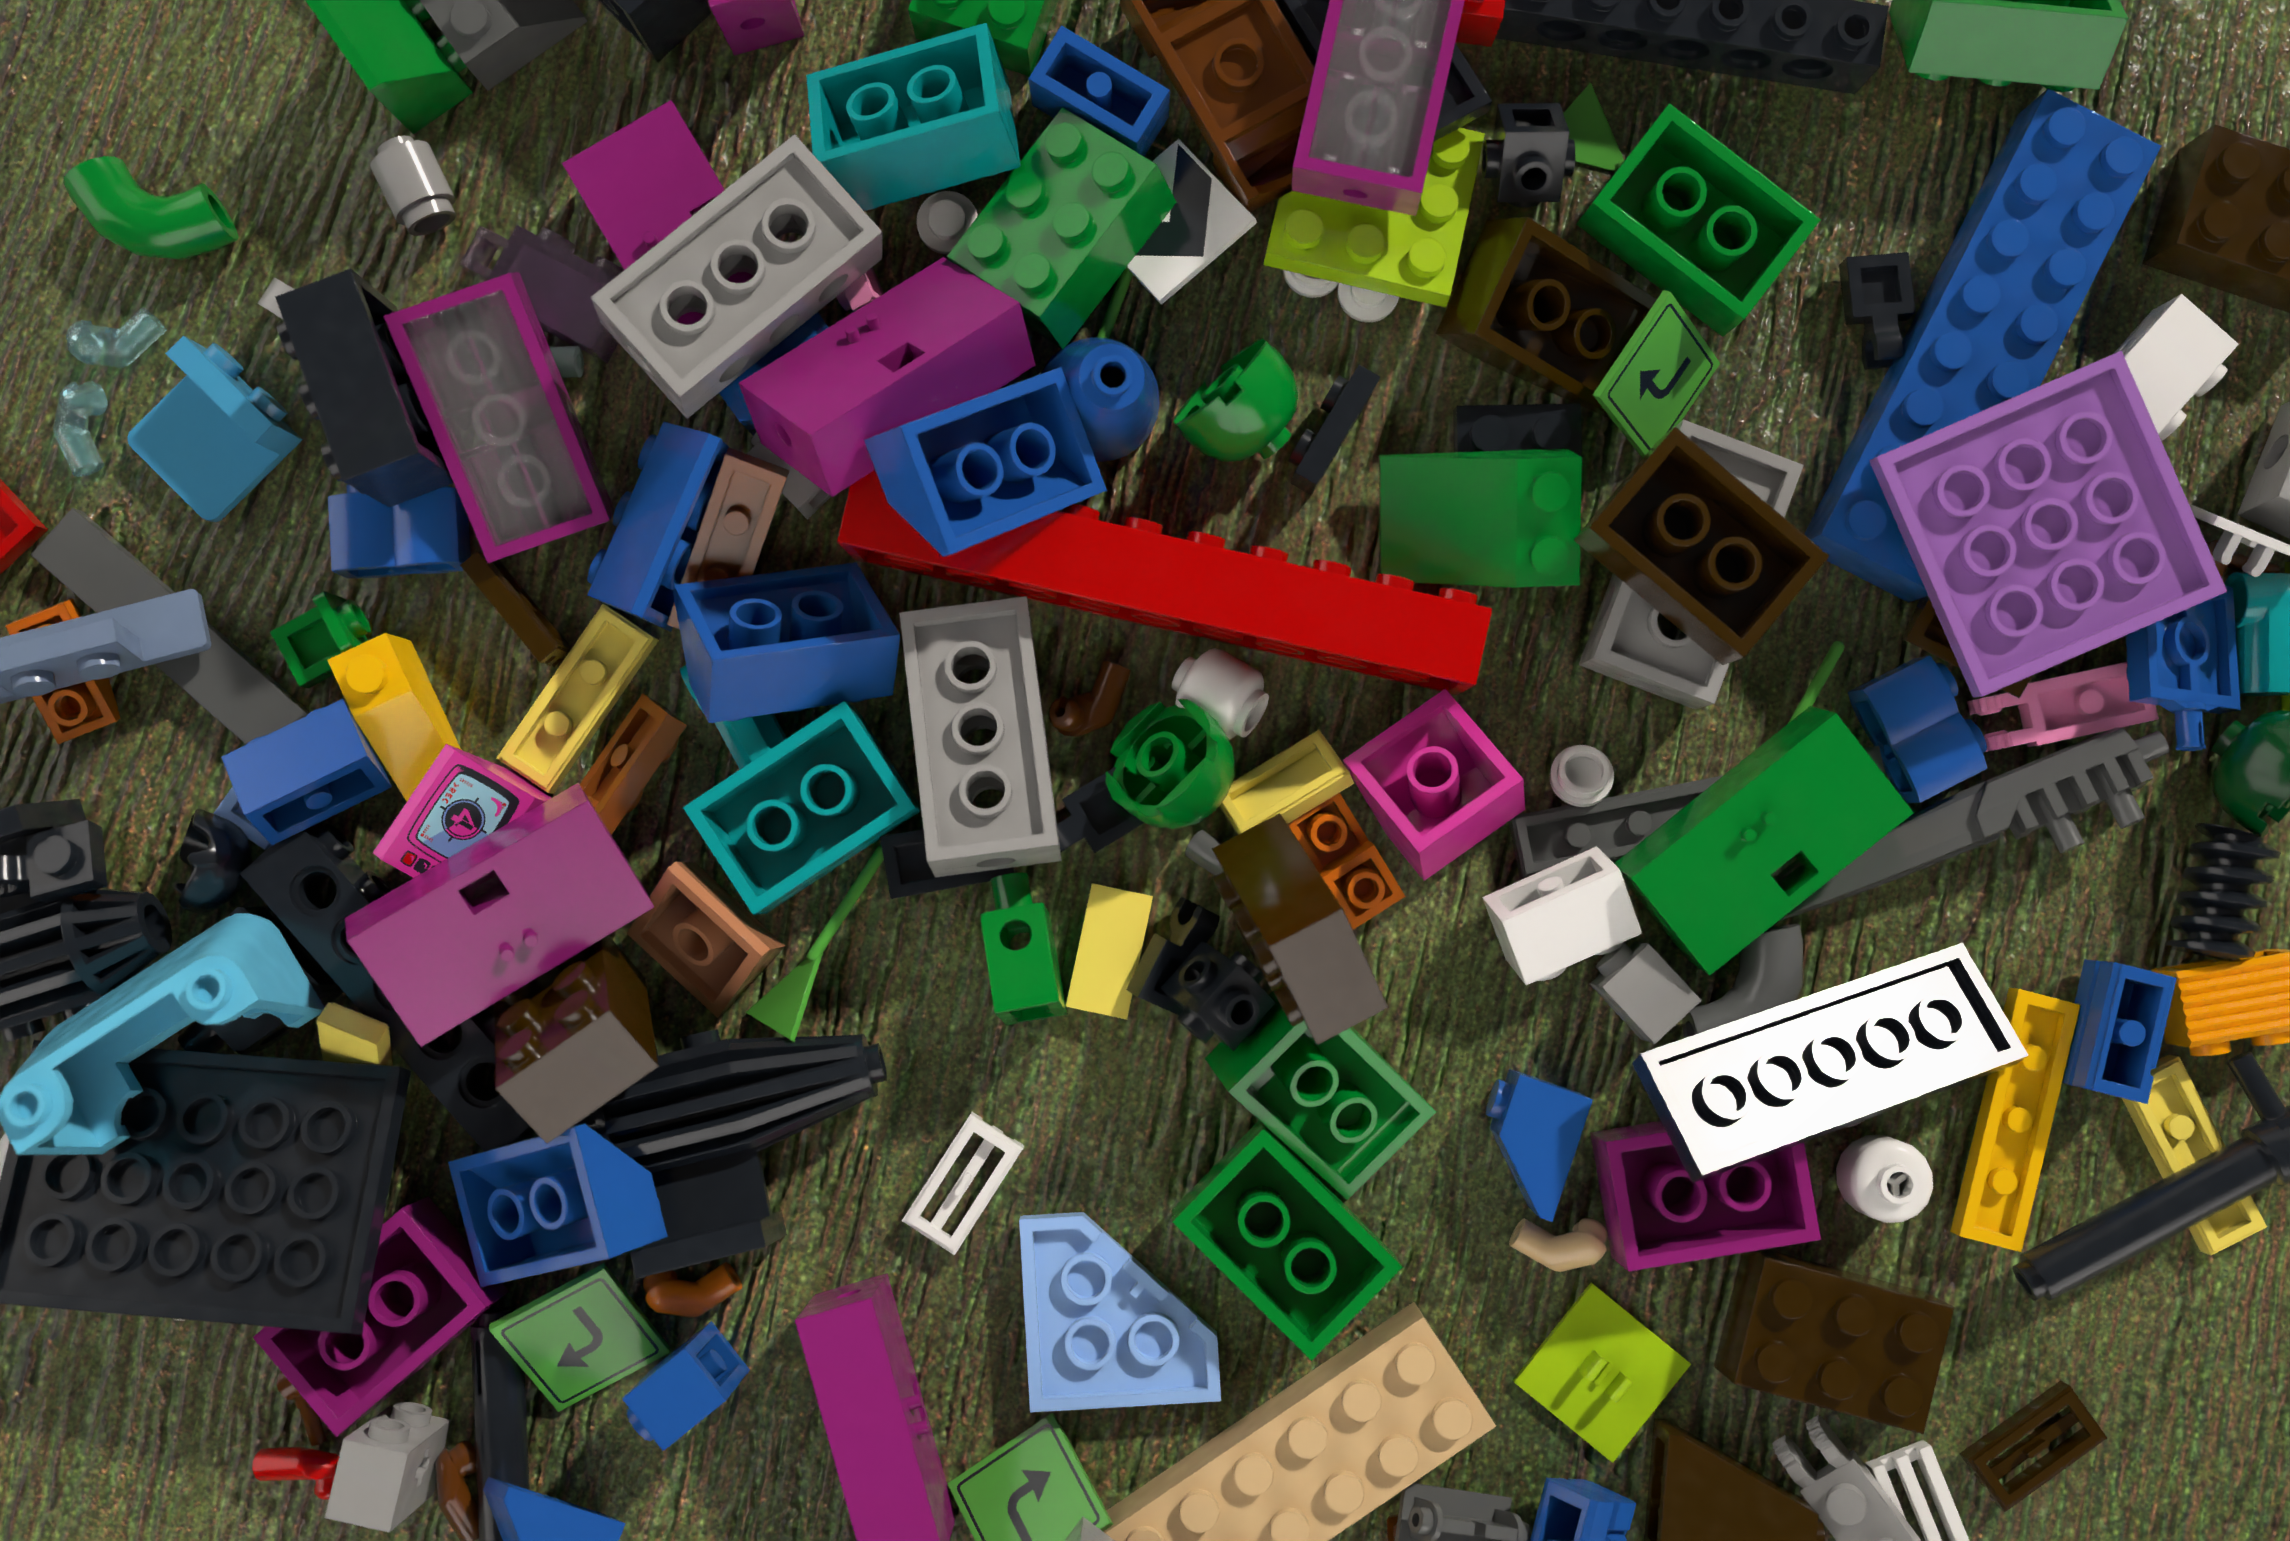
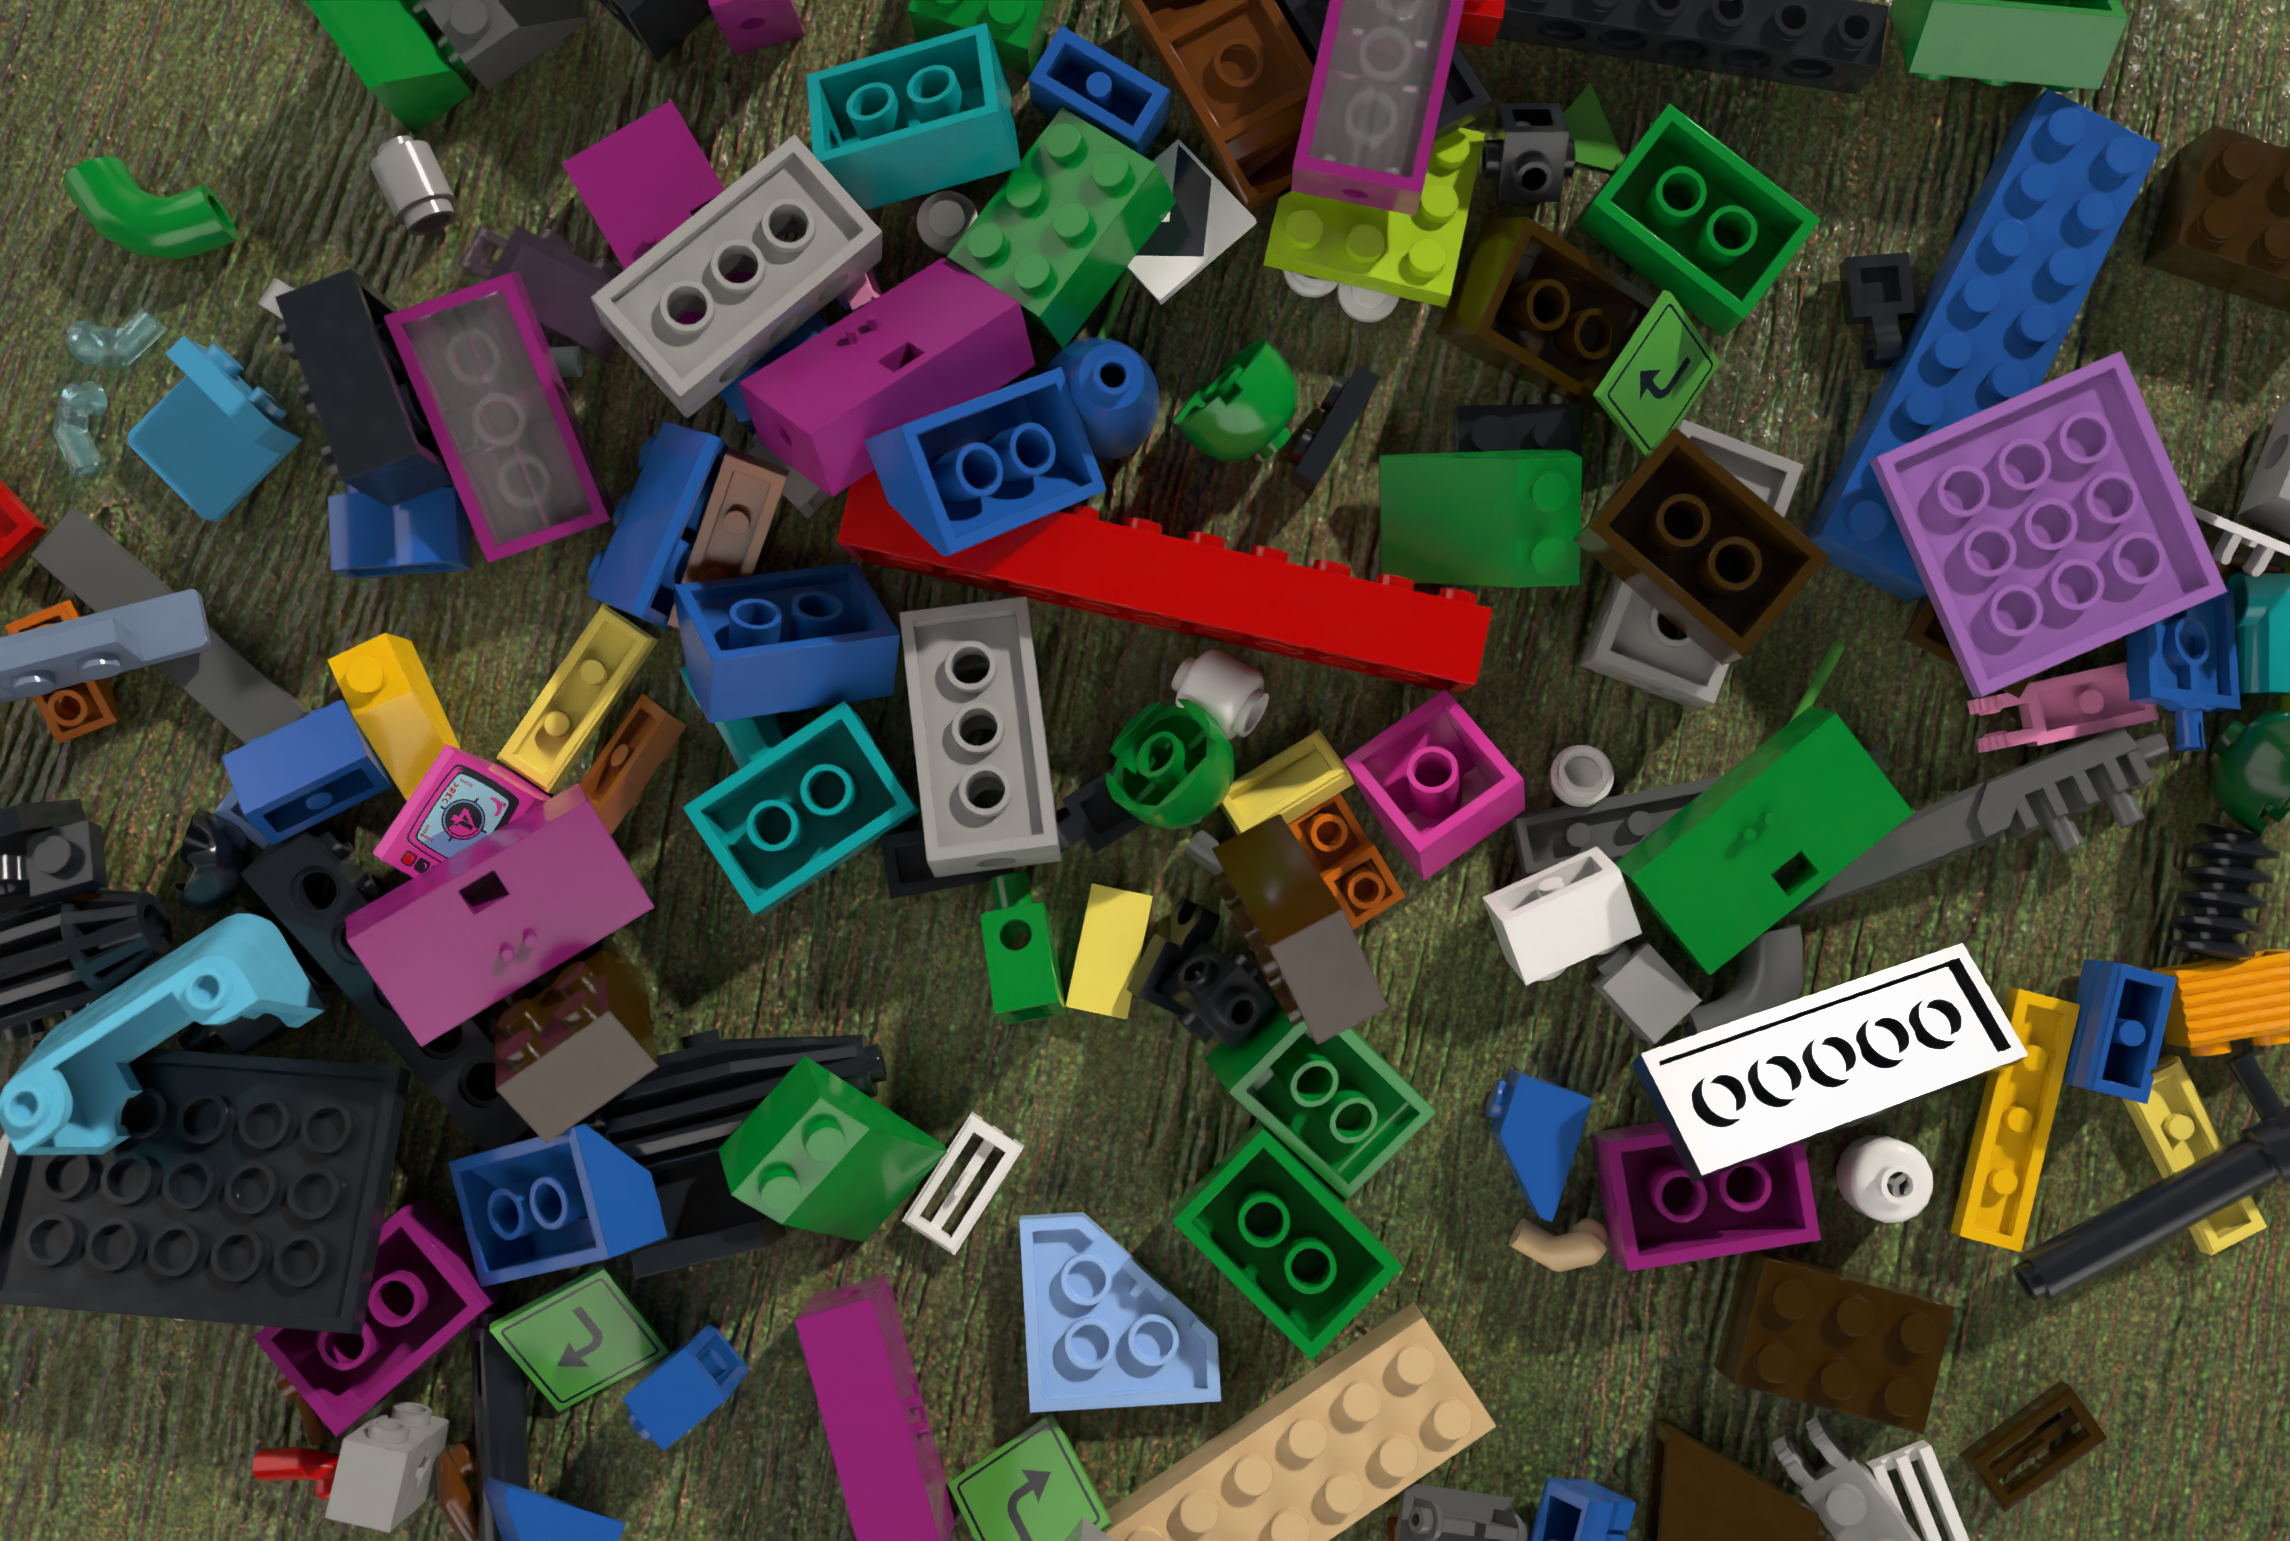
(320, 635): green bracket -> none
(353, 1037): light yellow tile -> none
(517, 609): dark brown tile -> none
(690, 1299): orange arm -> none
(704, 937): nougat slope -> none
(786, 1002): bright green piece -> none
(826, 1156): none -> green slope
(1093, 708): reddish brown arm -> none
(1601, 1372): lime piece -> none
(1919, 728): blue brick -> none
(2173, 357): white brick -> none

